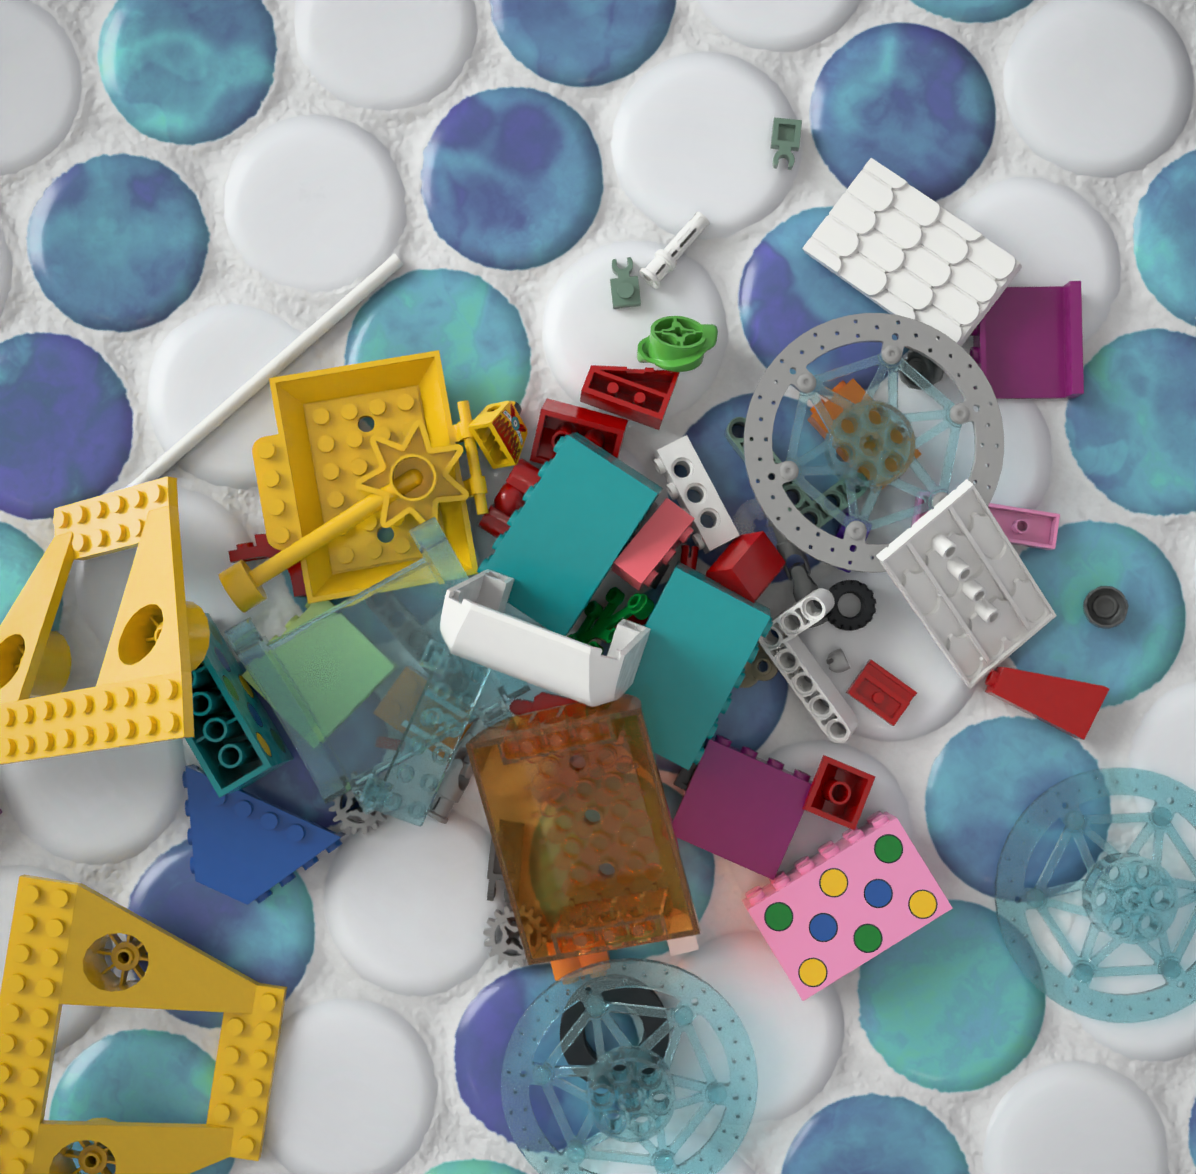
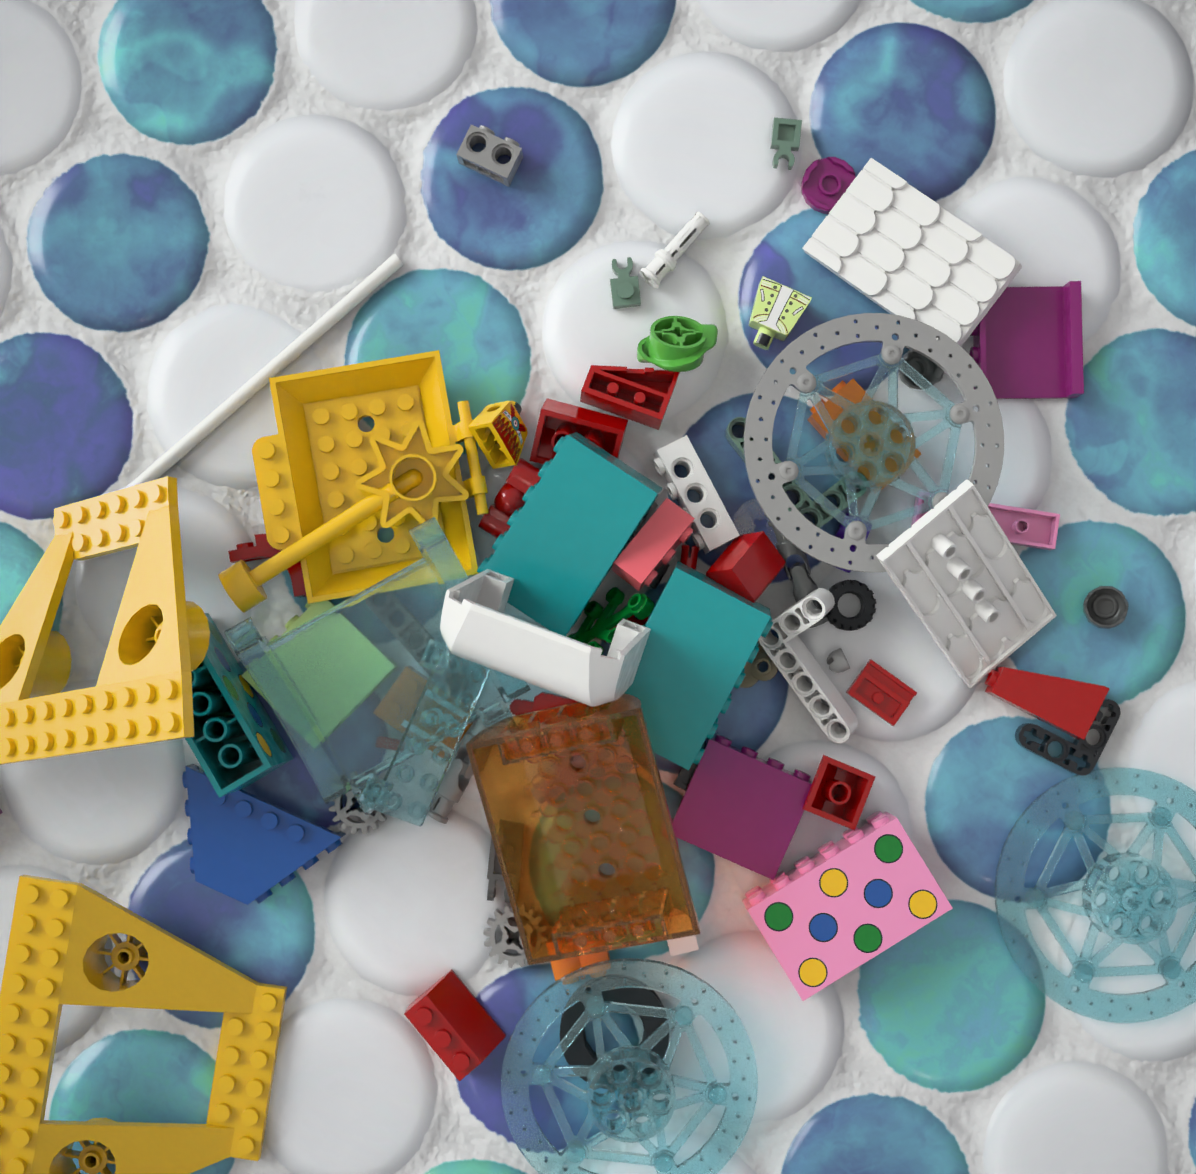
(455, 1024): none -> red slope
(486, 160): none -> light grey brick
(775, 311): none -> torso
(826, 183): none -> magenta tile
(1079, 747): none -> black beam

